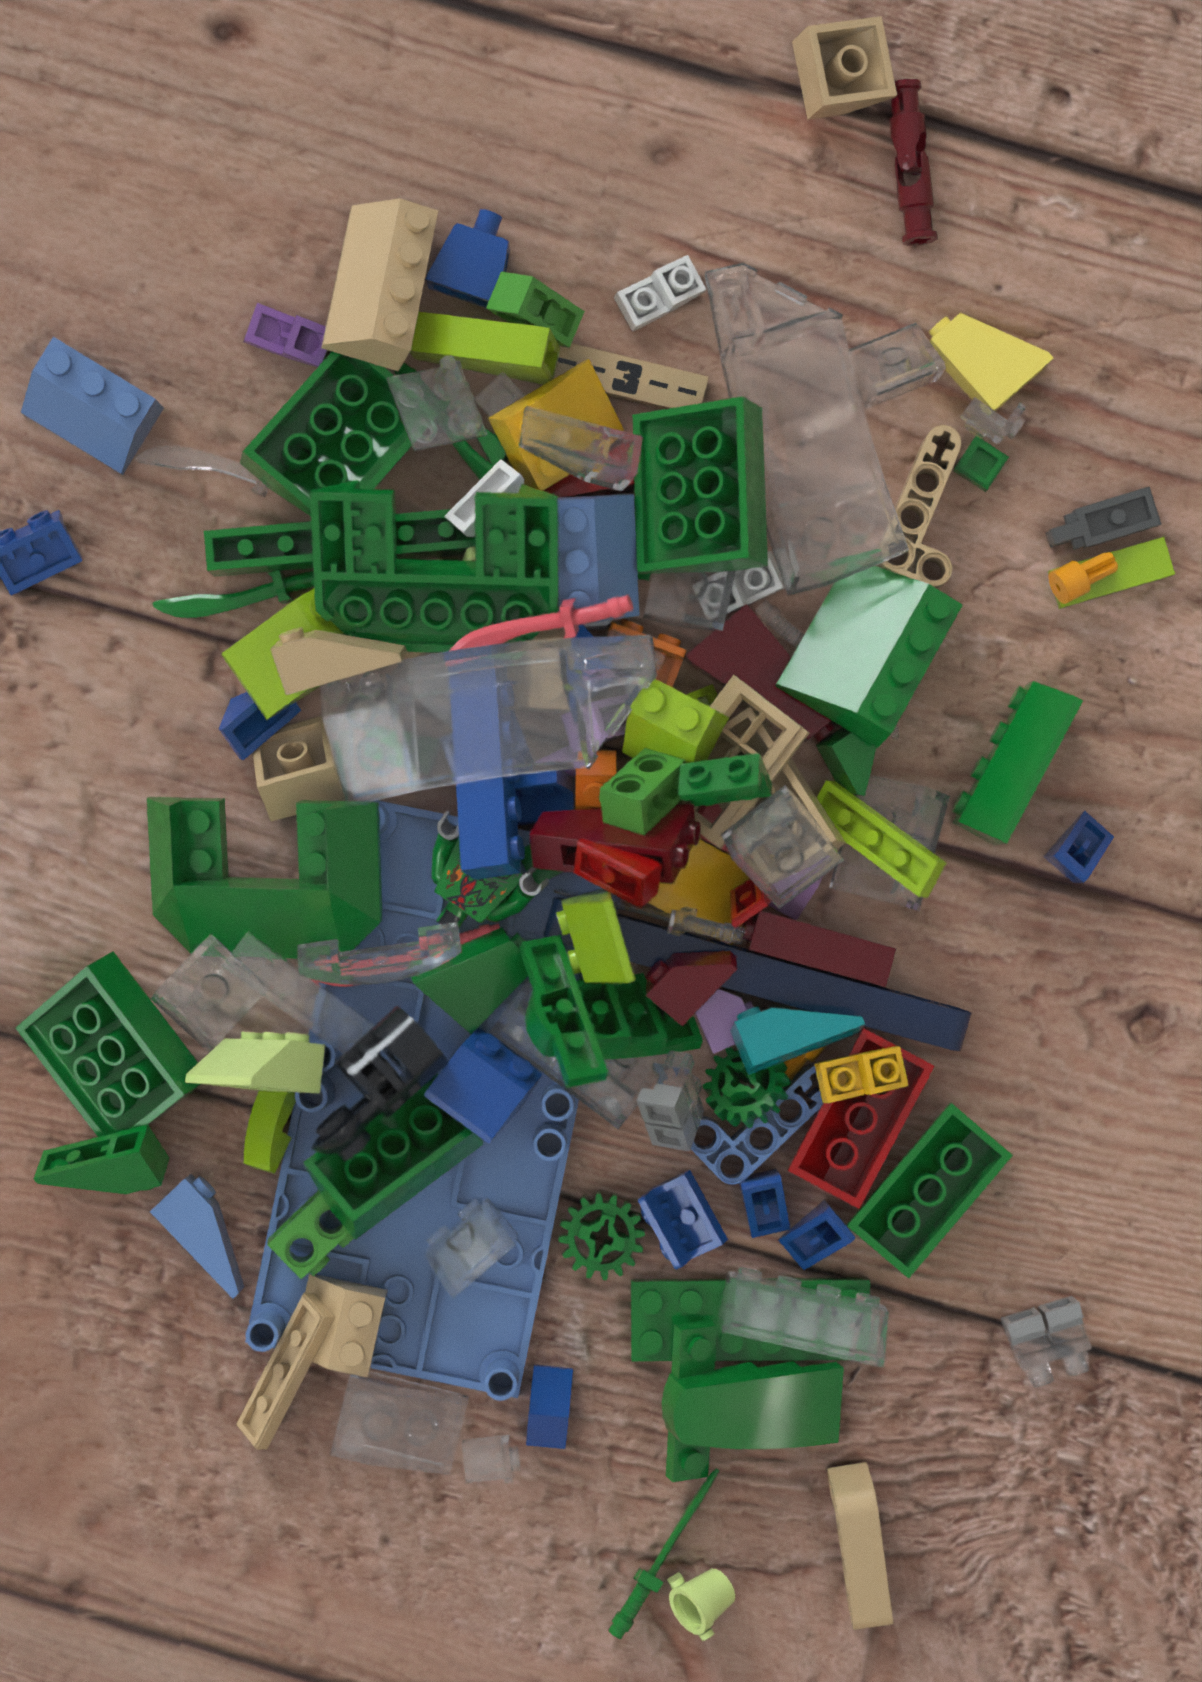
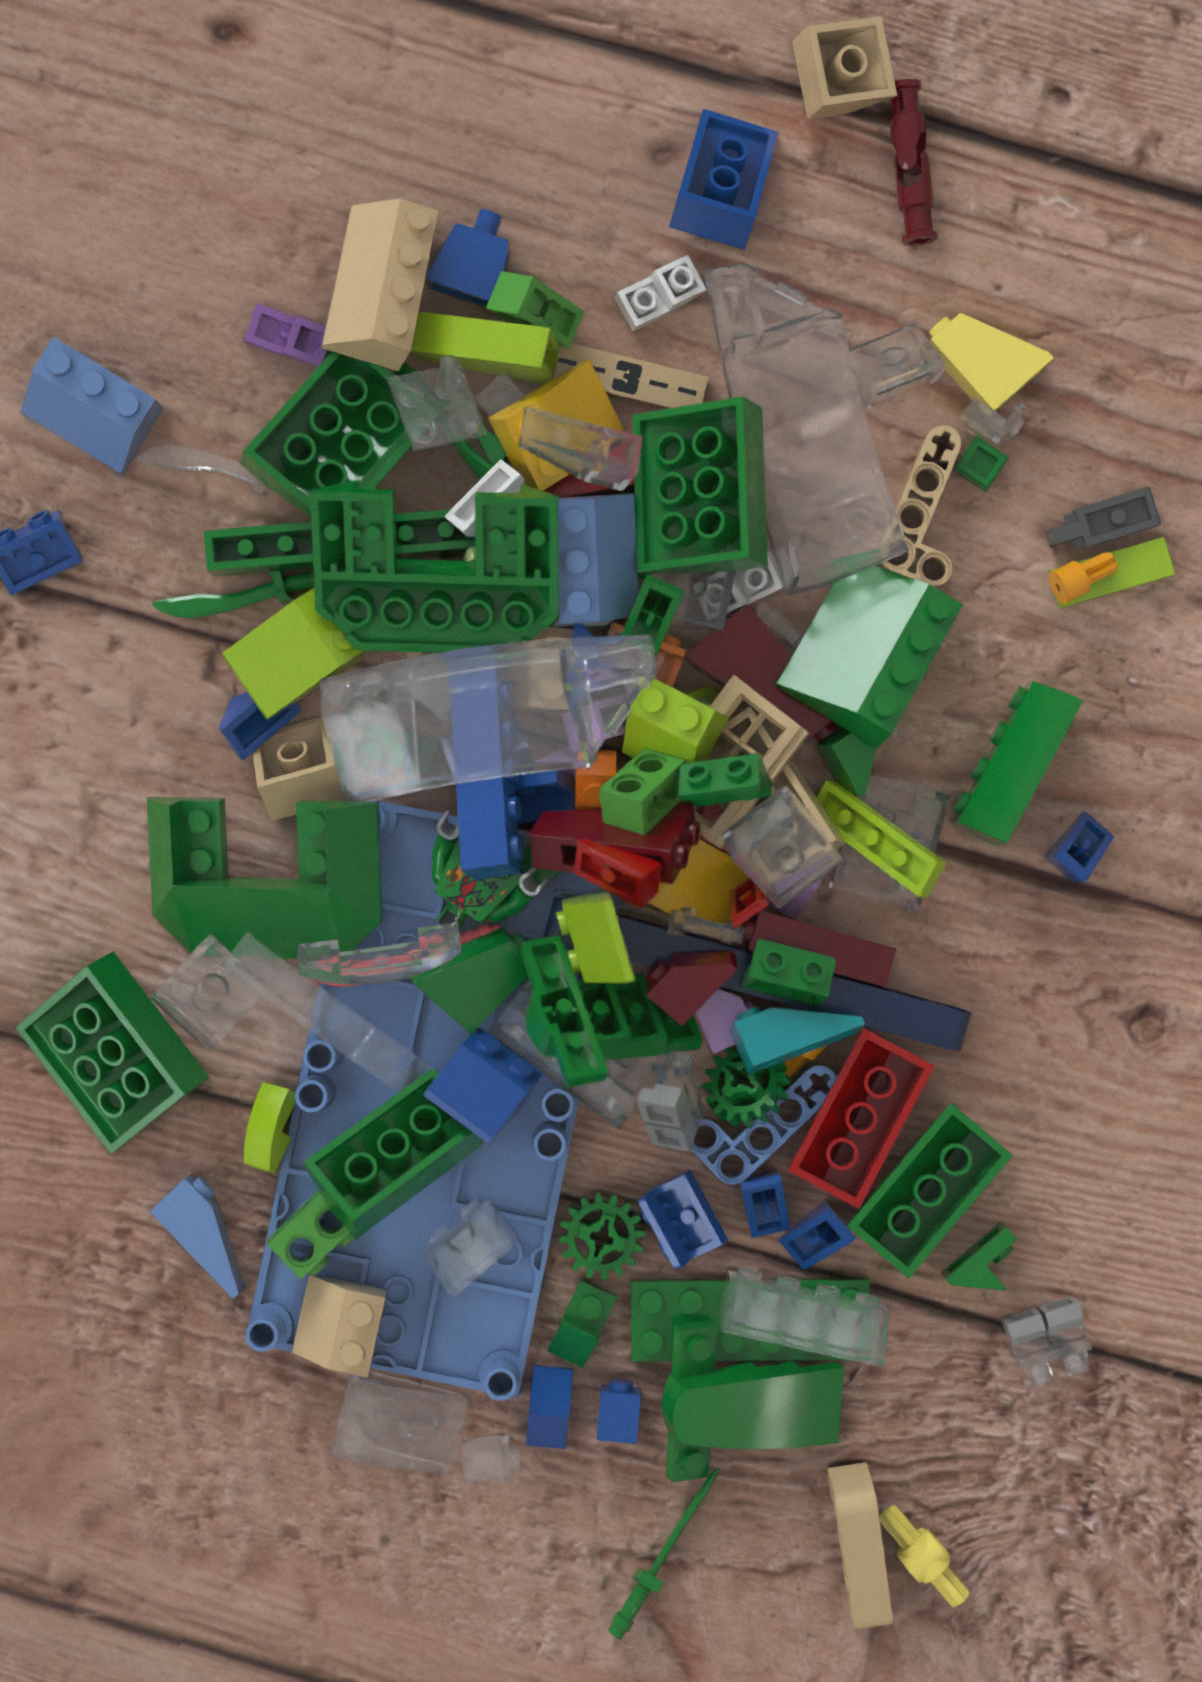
(109, 1163): green slope -> none
(263, 1063): yellowish green slope -> none
(285, 1371): tan tile -> none
(325, 657): tan slope -> none
(378, 1081): black cylinder -> none
(566, 617): coral sword -> none
(582, 1323): none -> green slope
(619, 1412): none -> blue brick
(653, 610): none -> green slope
(700, 1600): yellowish green piece -> none
(724, 179): none -> blue slope
(789, 973): none -> green bracket
(861, 1074): yellow slope -> none
(923, 1555): none -> light yellow axle
(972, 1268): none -> green slope

